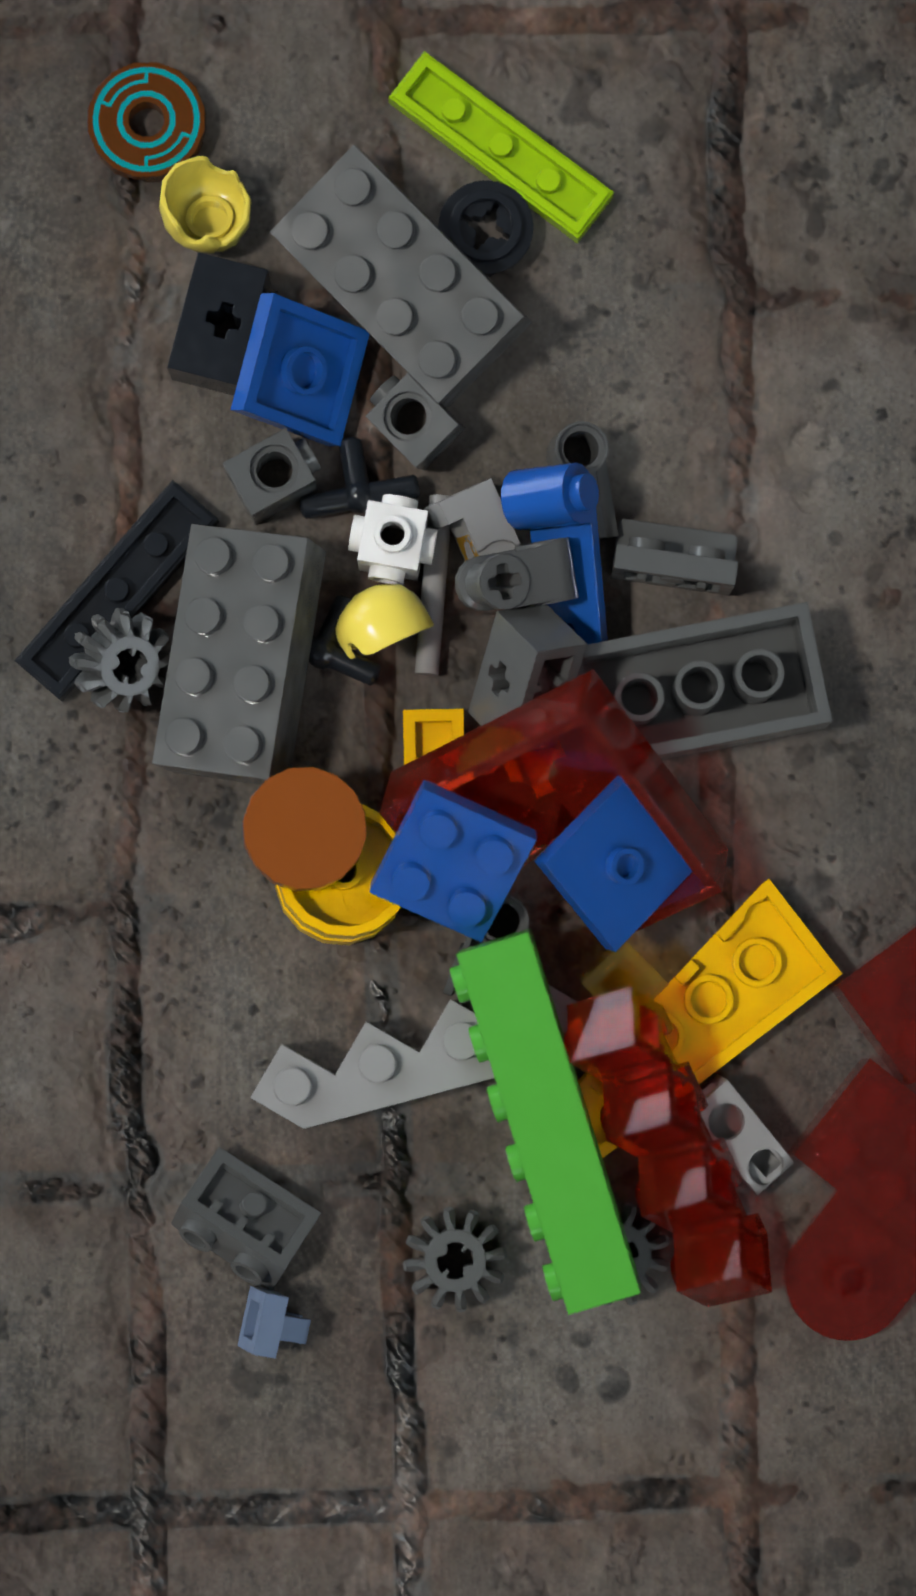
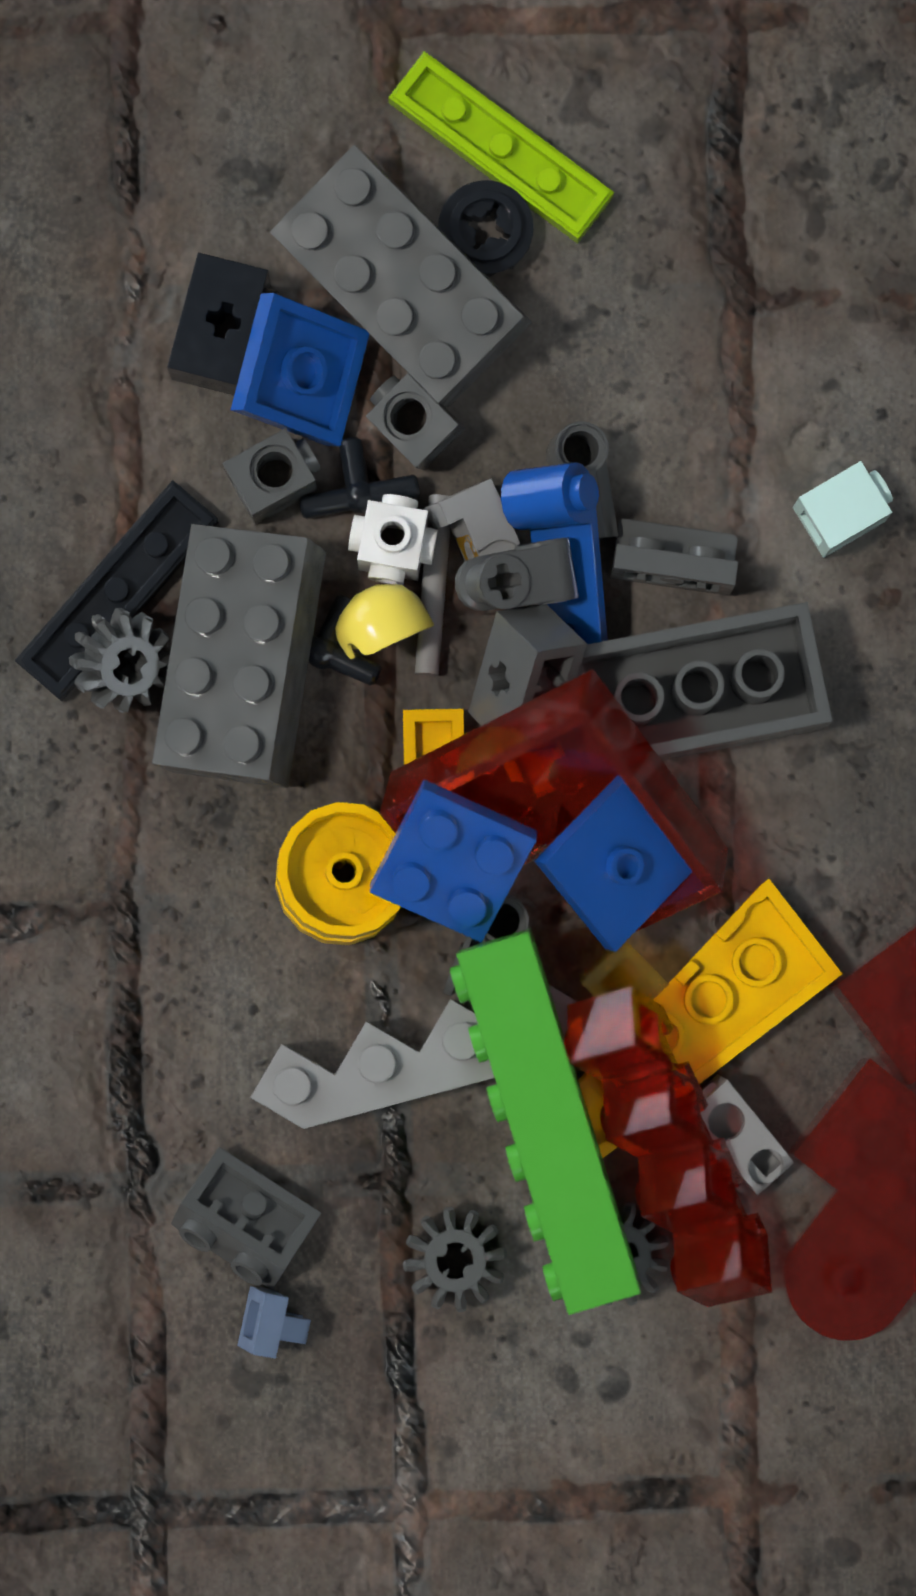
(139, 88): reddish brown tile -> none
(204, 206): light yellow hair -> none
(304, 829): dark orange tile -> none
(844, 508): none -> light aqua brick

